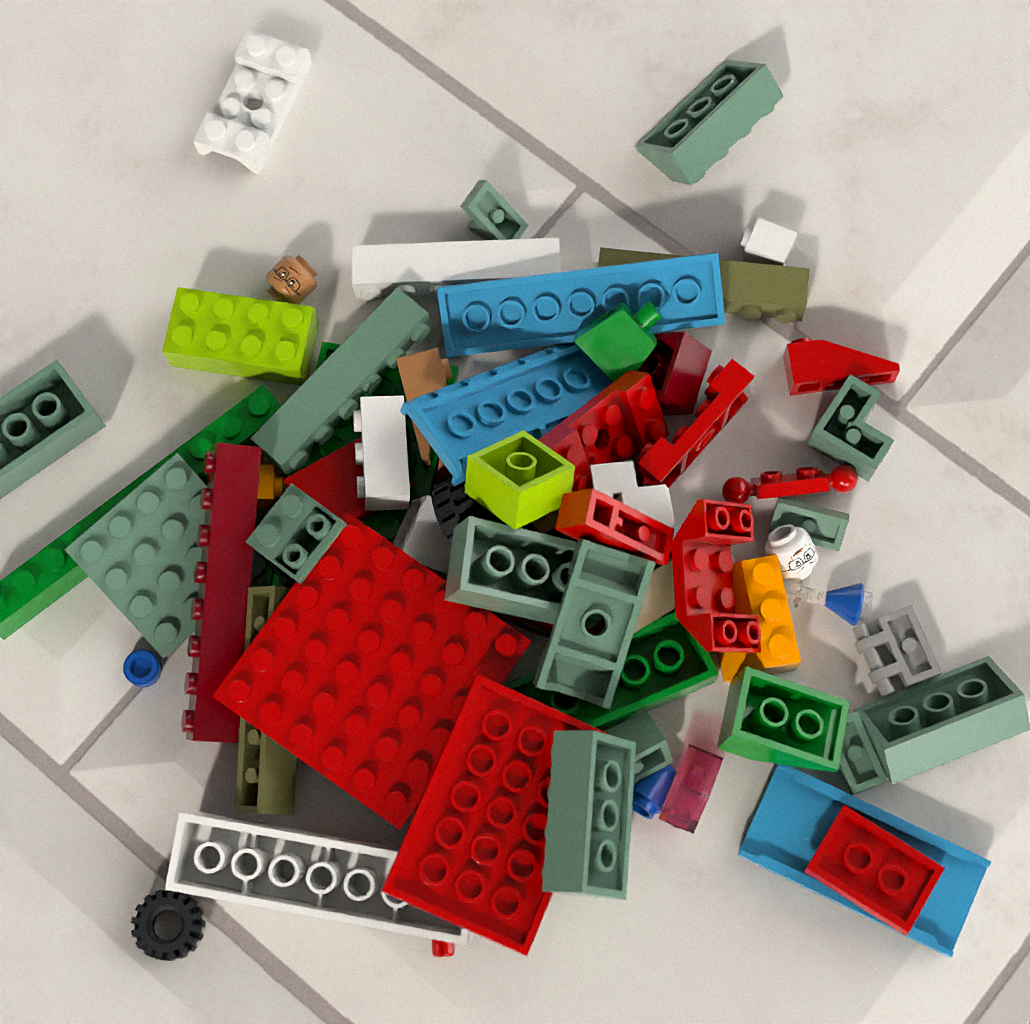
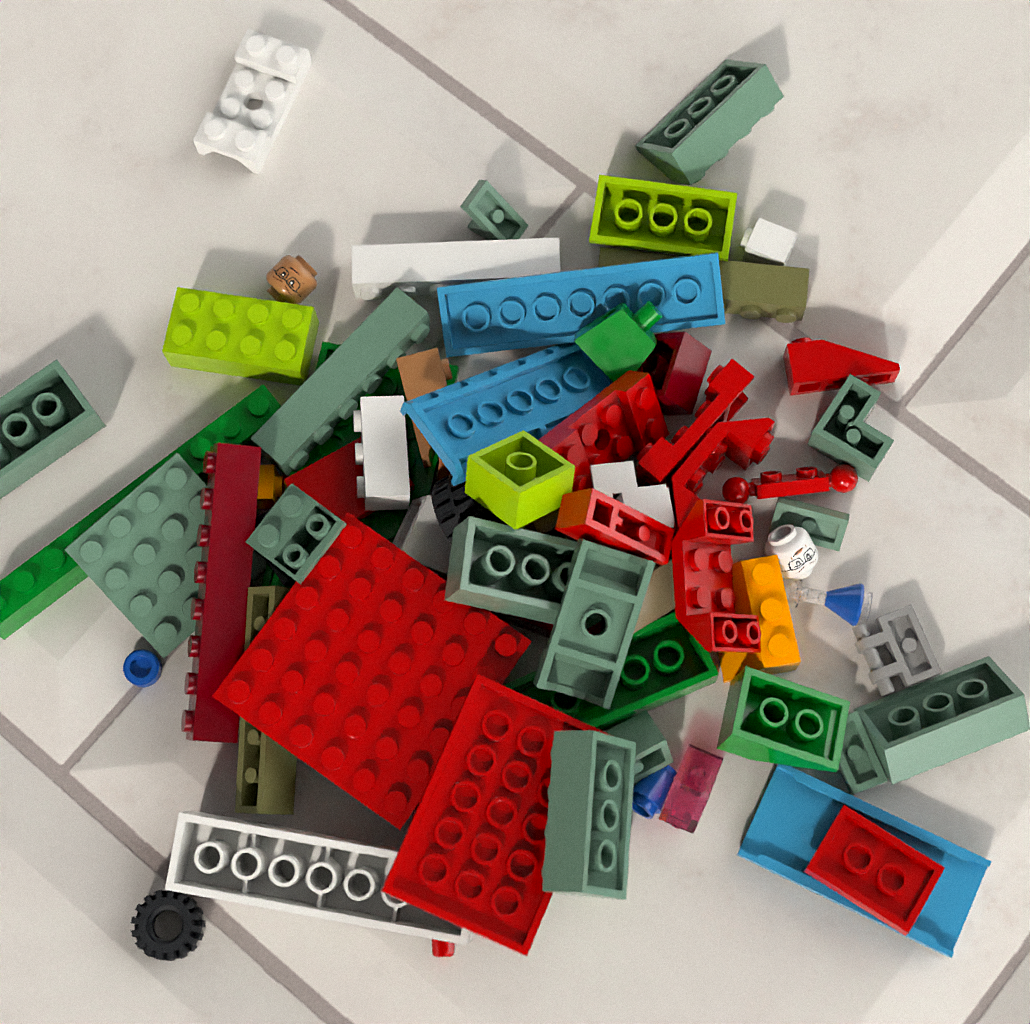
(662, 217): none -> lime slope
(738, 440): none -> red slope

